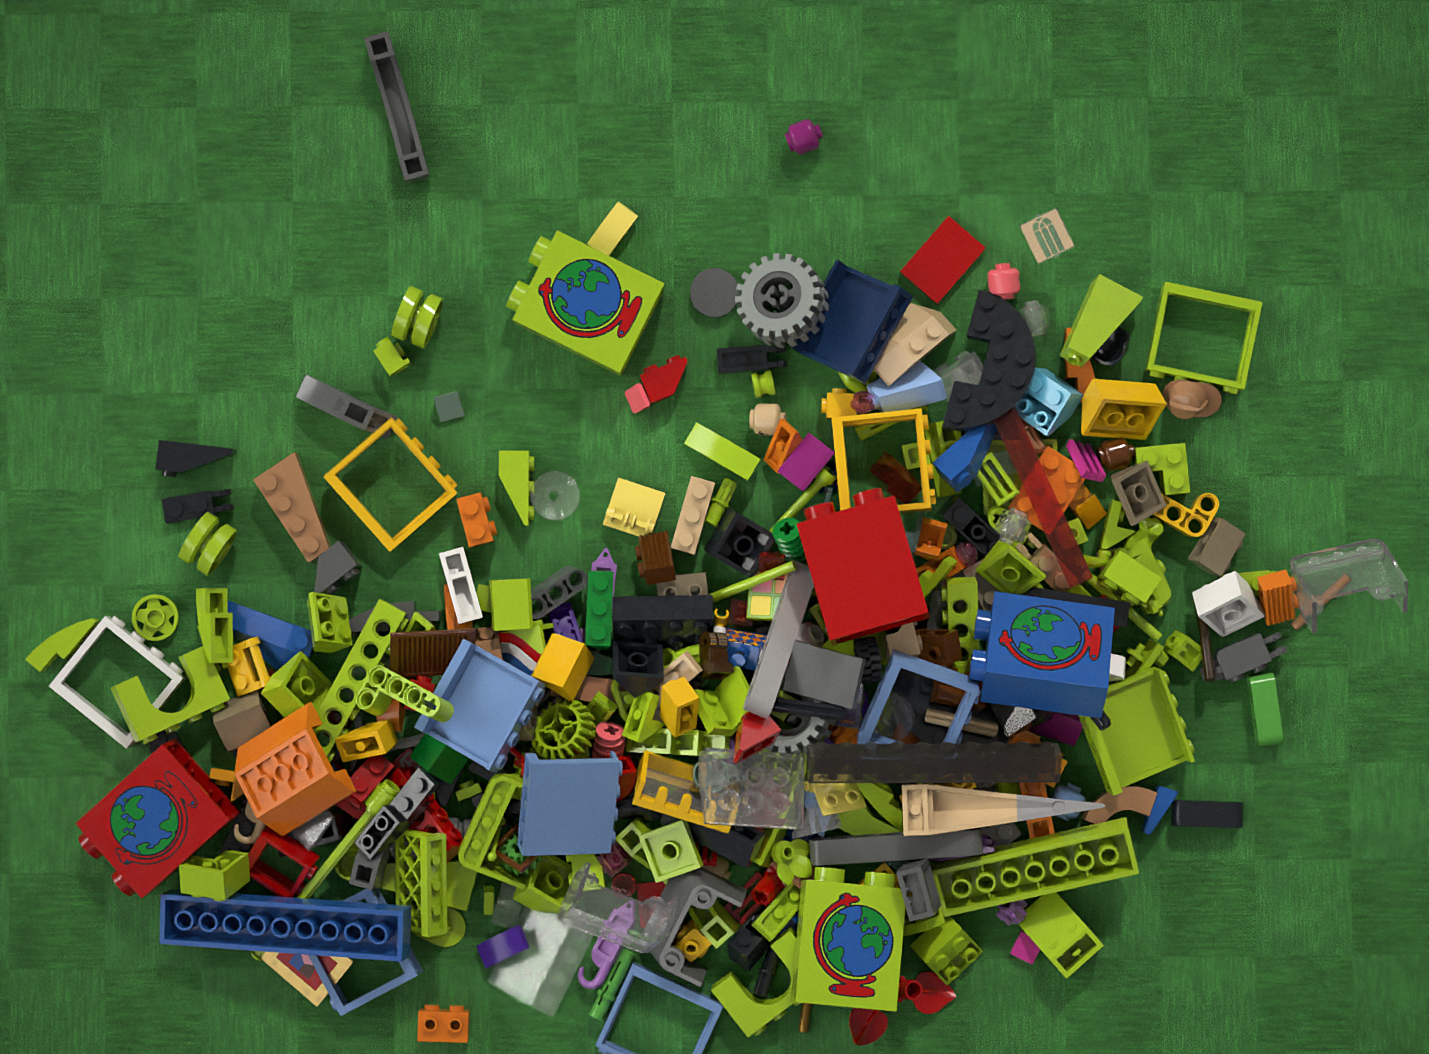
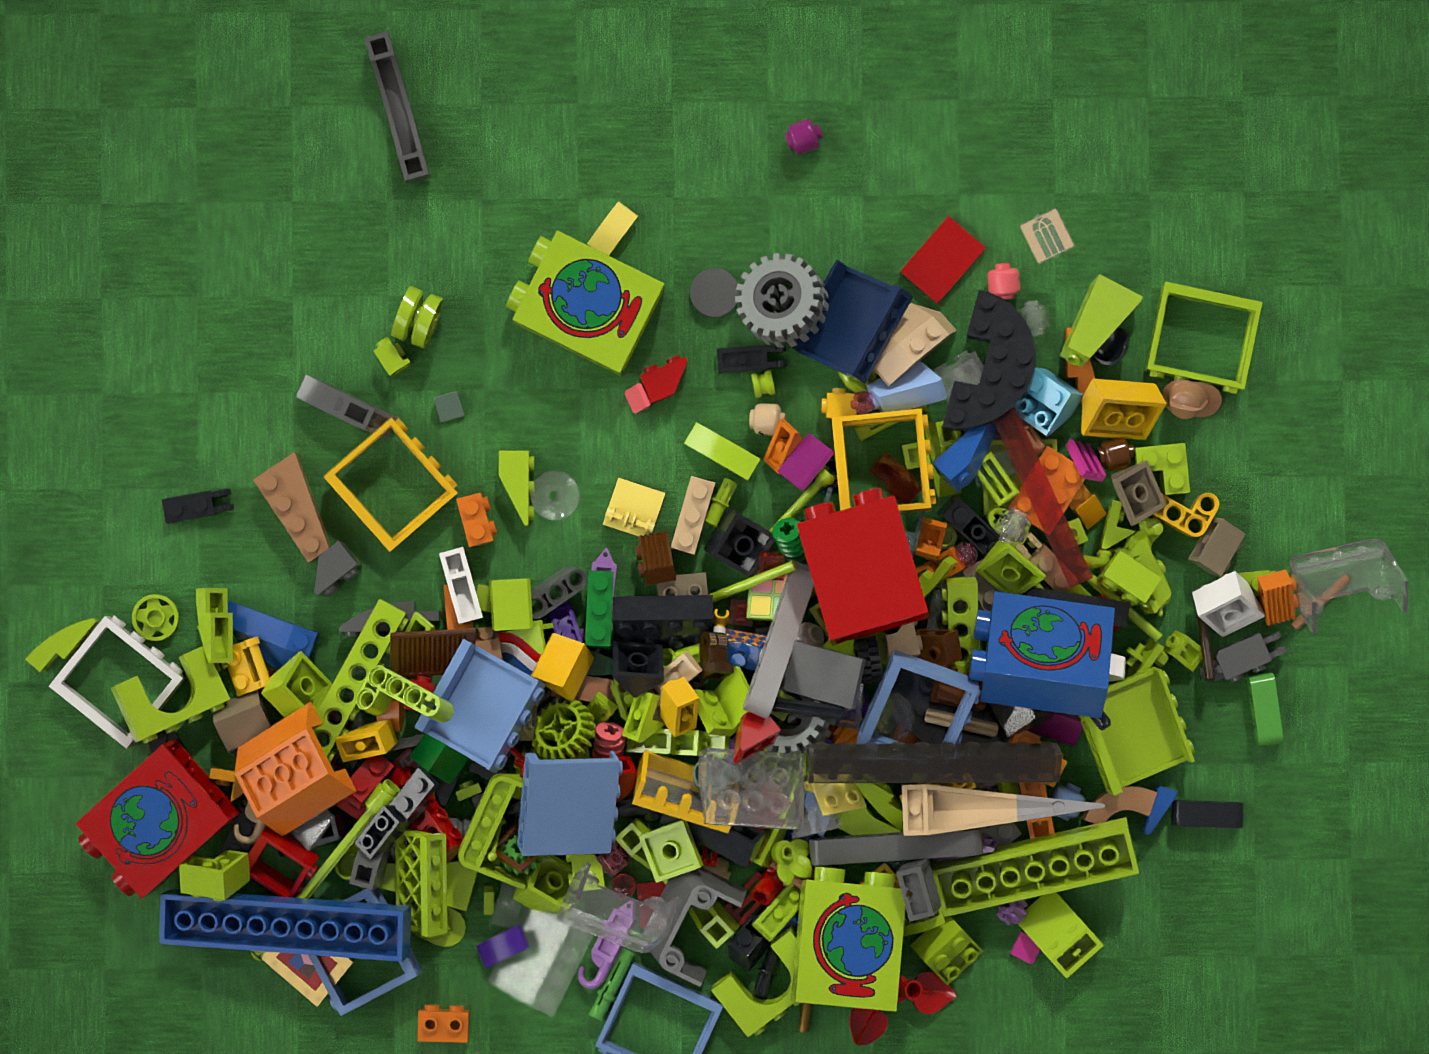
(185, 457): black slope -> none
(207, 544): lime wheel -> none
(329, 622): lime slope -> none
(691, 941): yellow brick -> none

